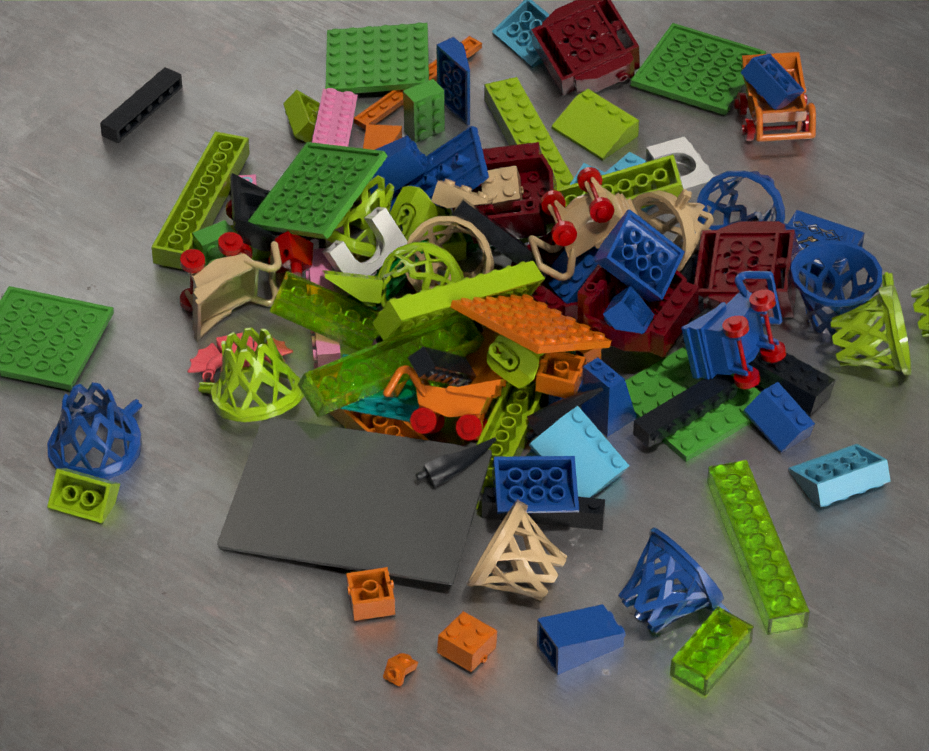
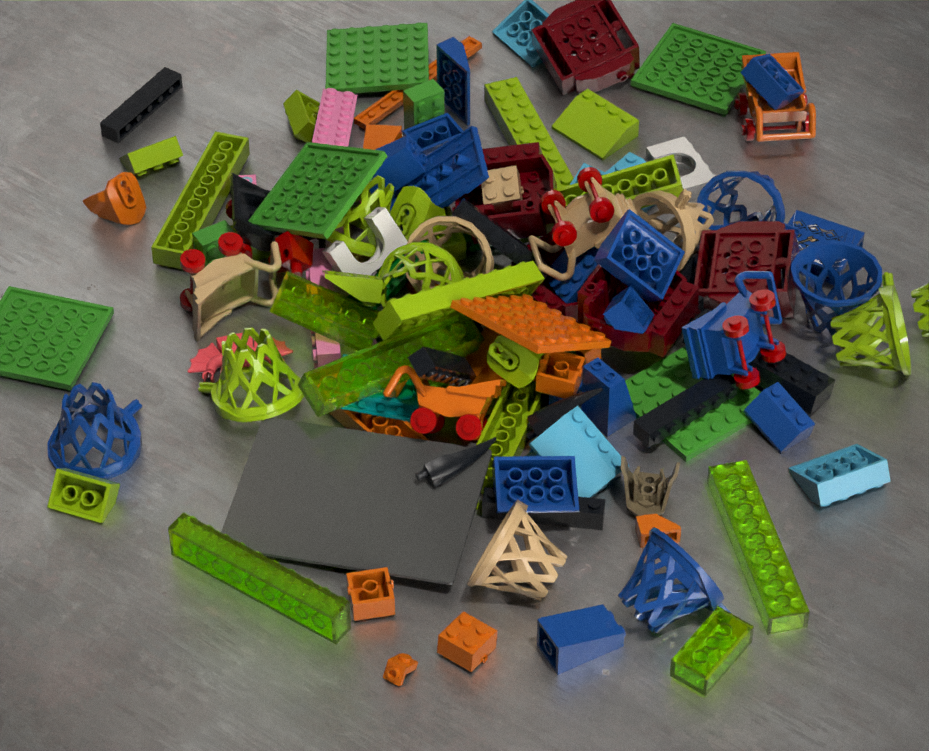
(119, 201): none -> orange piece
(152, 156): none -> lime slope
(260, 578): none -> clear neon green brick
(433, 133): none -> blue slope
(450, 195): tan slope -> none
(646, 522): none -> orange slope
(647, 491): none -> dark tan piece

